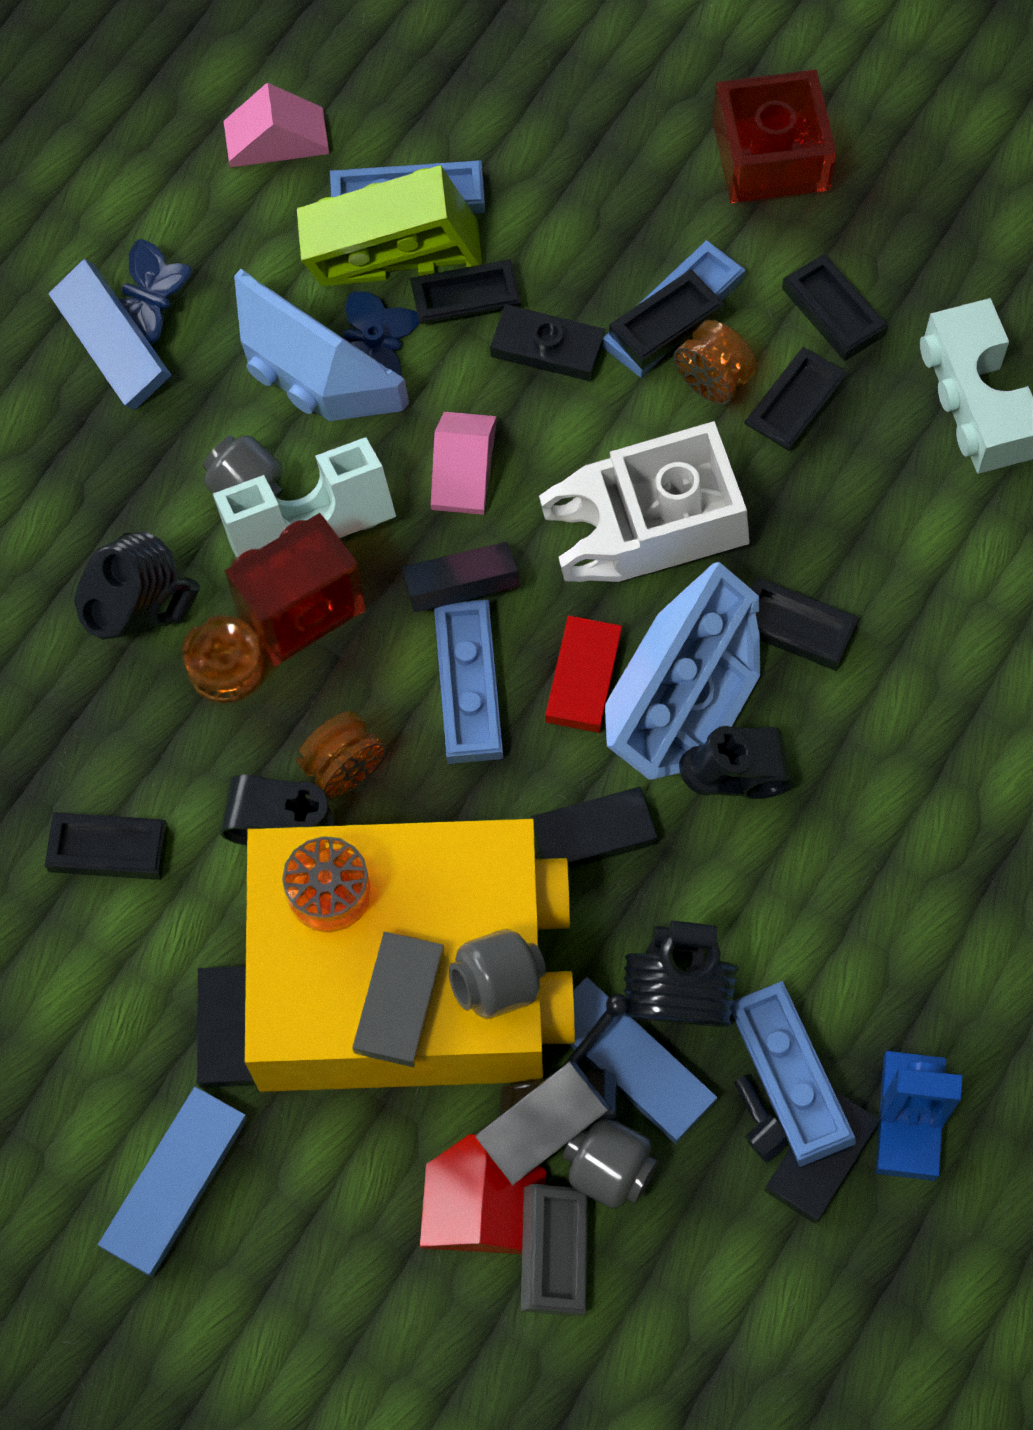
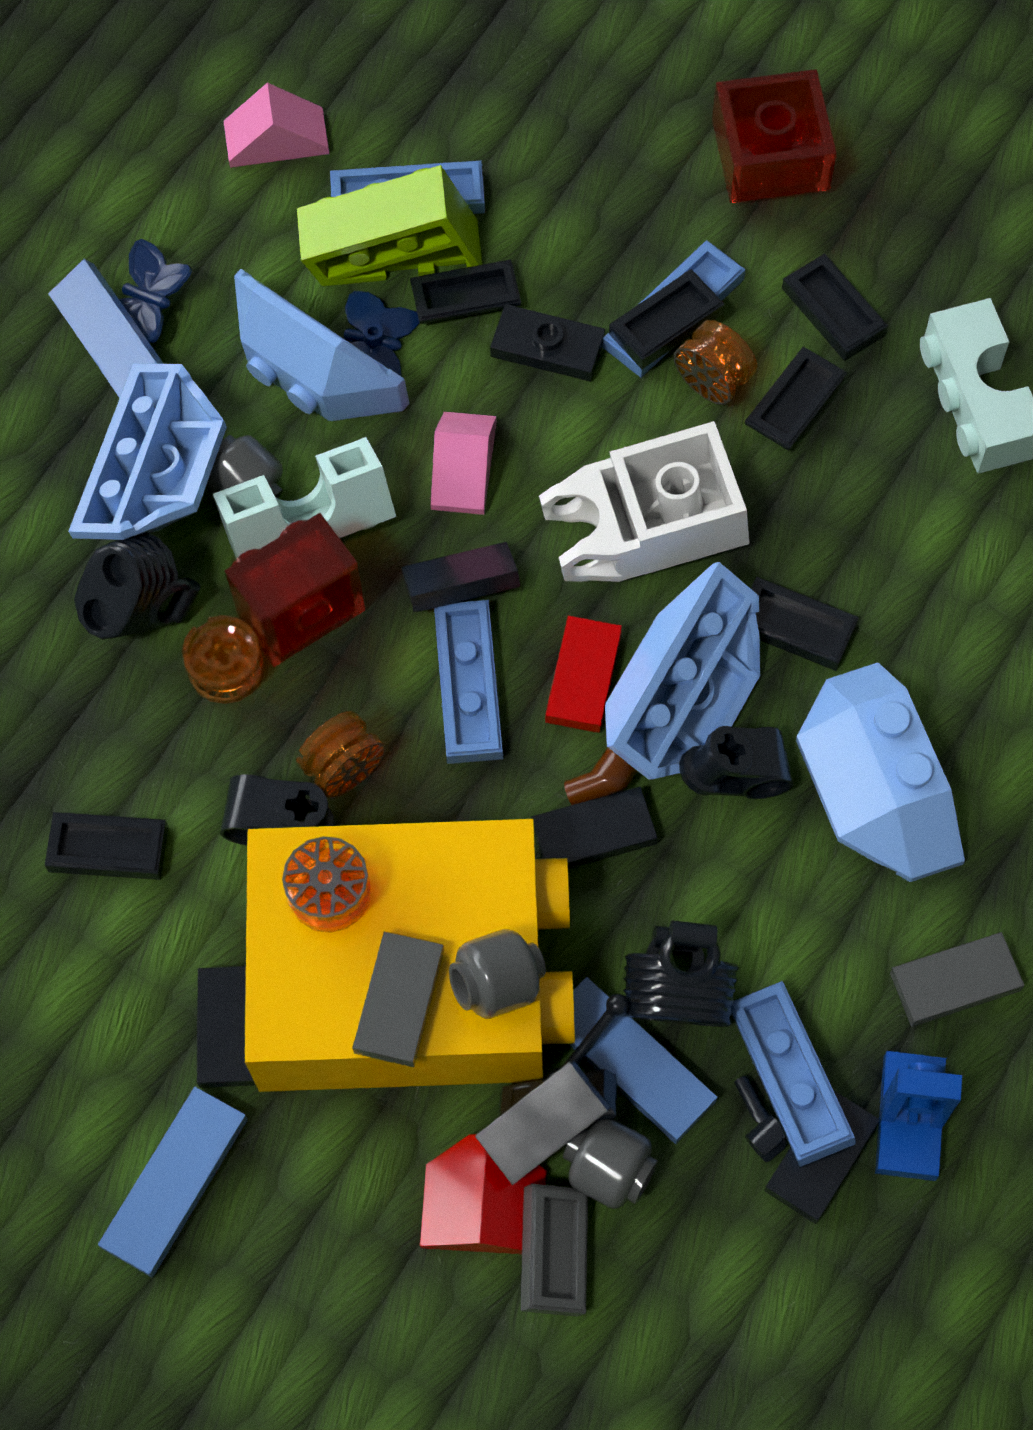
(151, 456): none -> light blue wedge
(607, 777): none -> reddish brown arm
(880, 774): none -> light blue wedge
(956, 979): none -> dark grey tile

